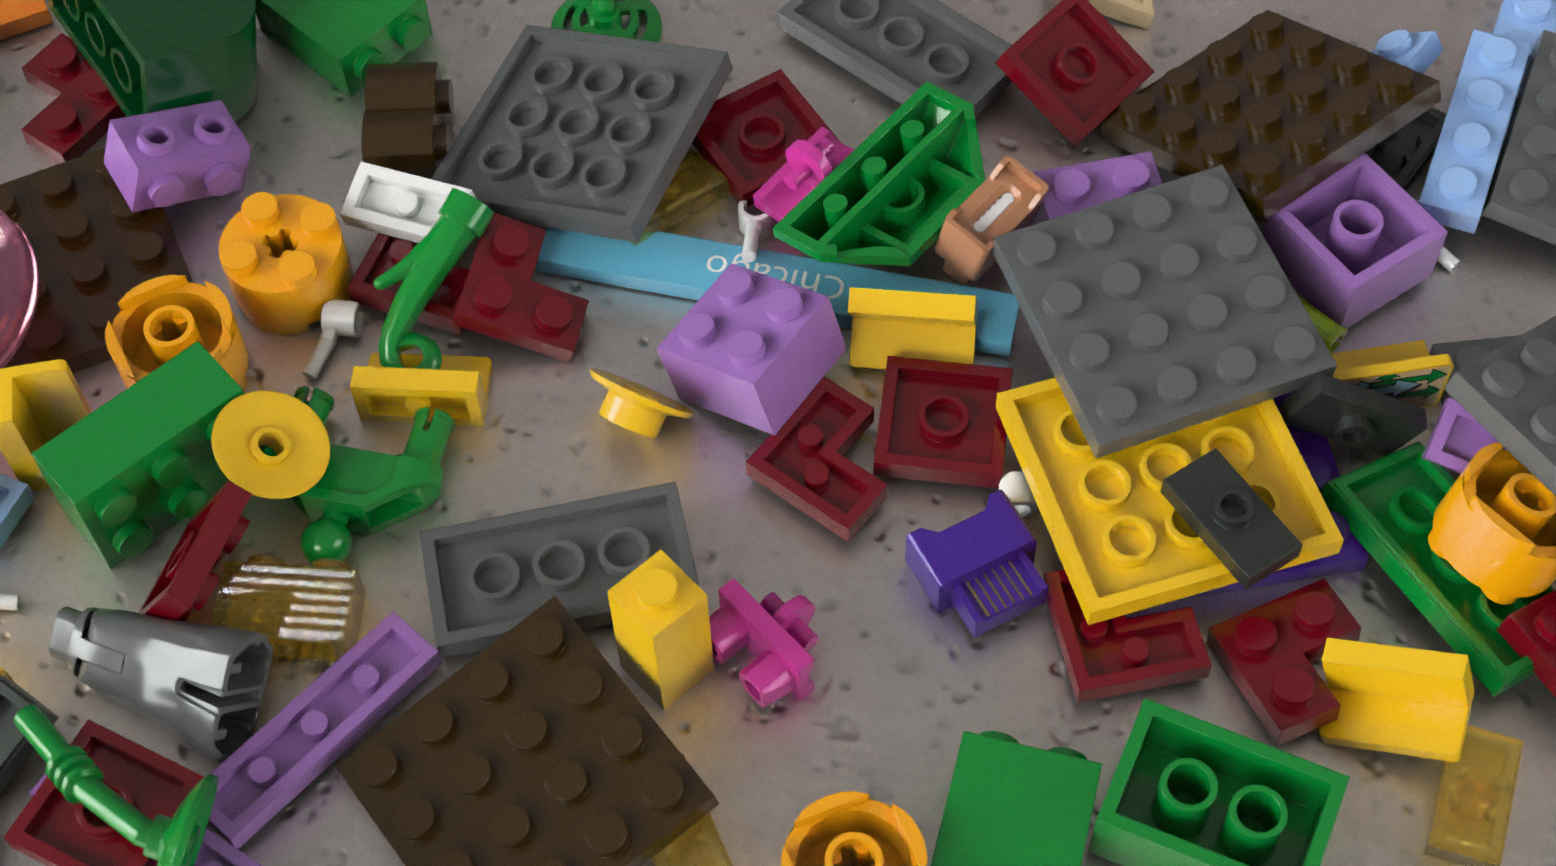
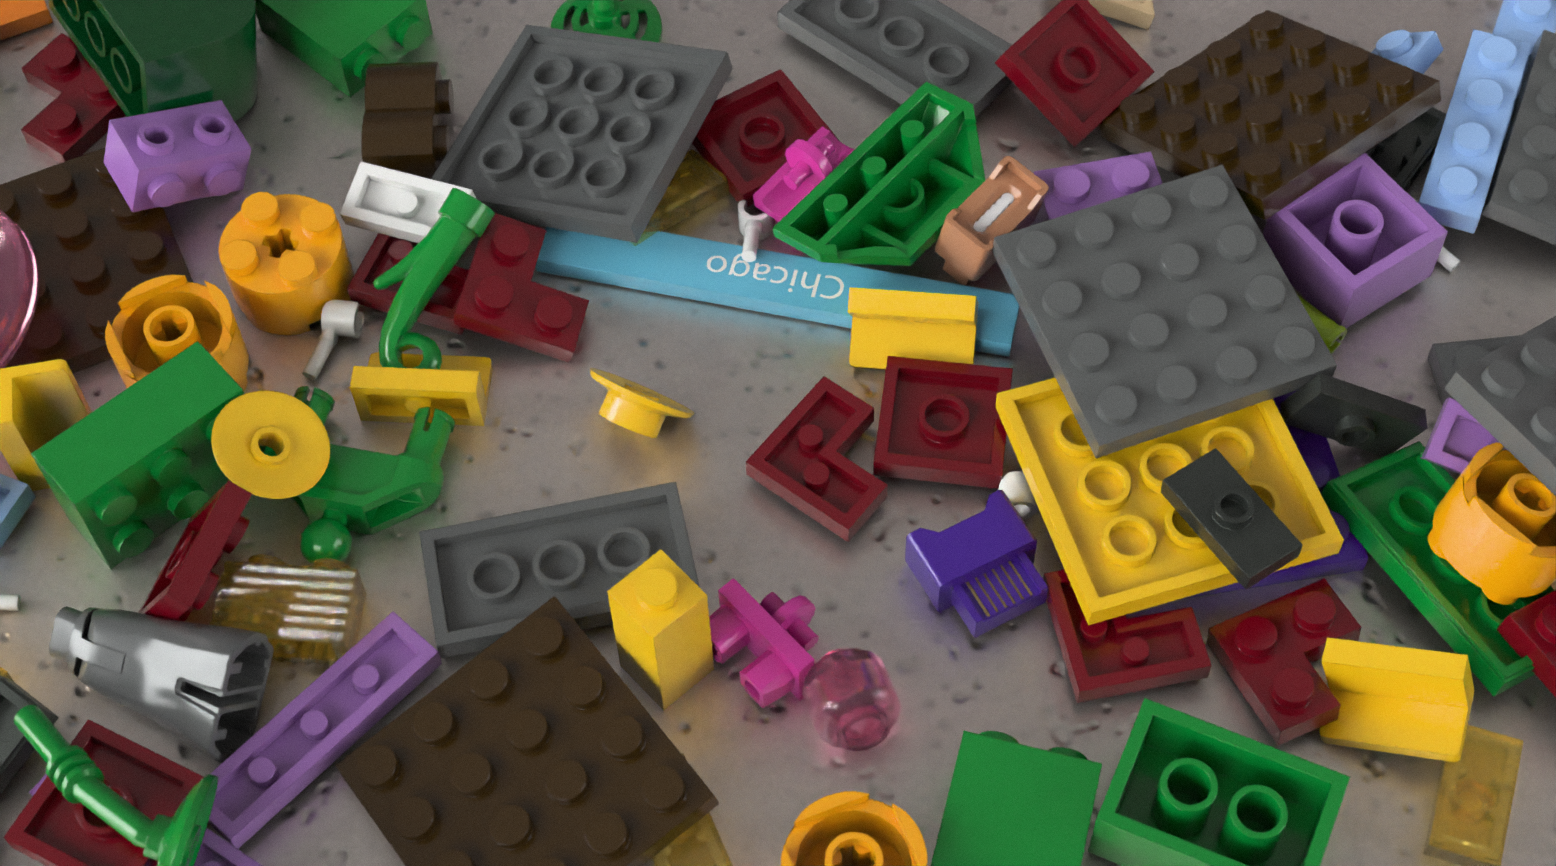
(752, 348): medium lavender brick -> none
(851, 699): none -> clear pink head
(1397, 371): panel -> none

